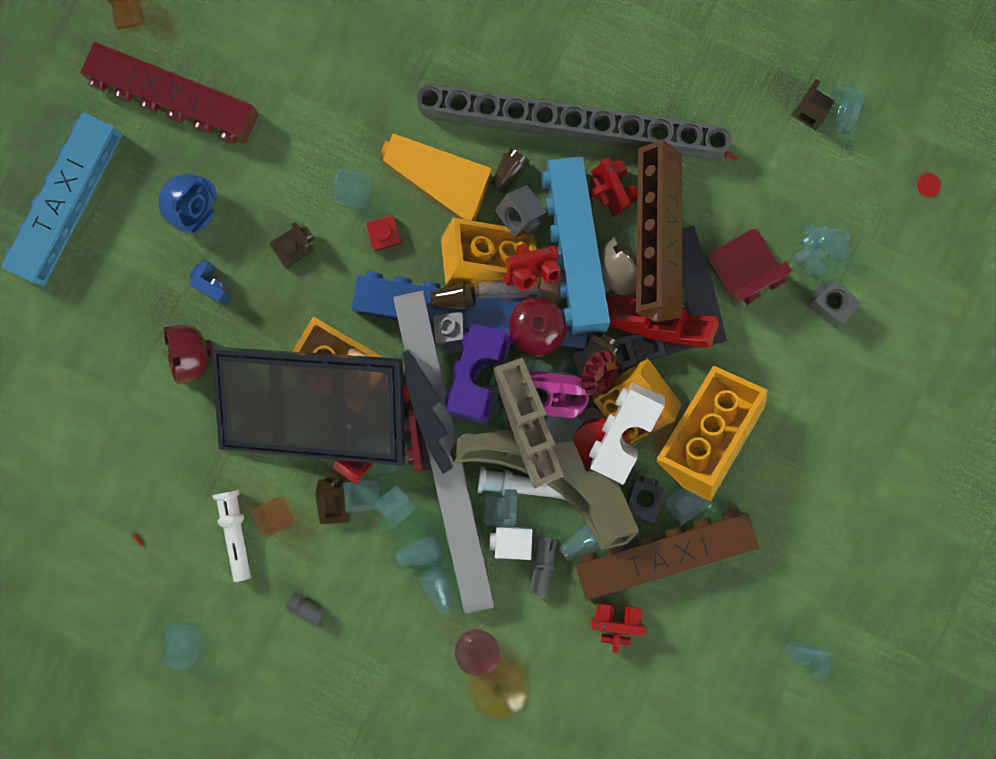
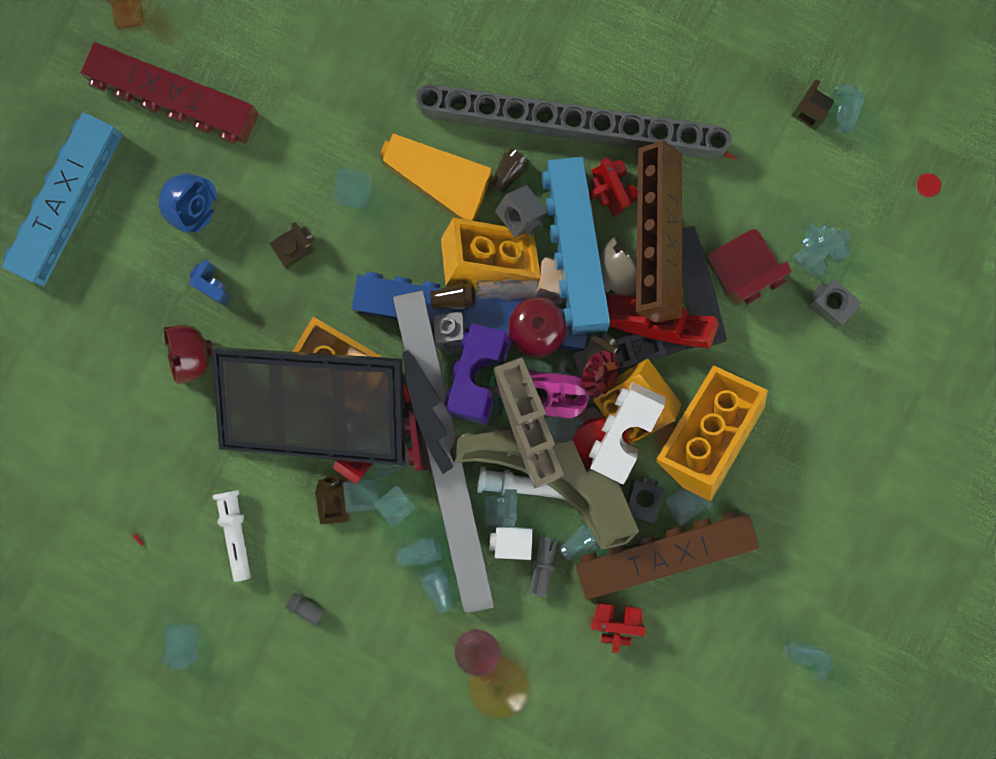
(273, 516): clear orange panel -> none
(383, 233): red plate -> none
(528, 265): red hips -> none

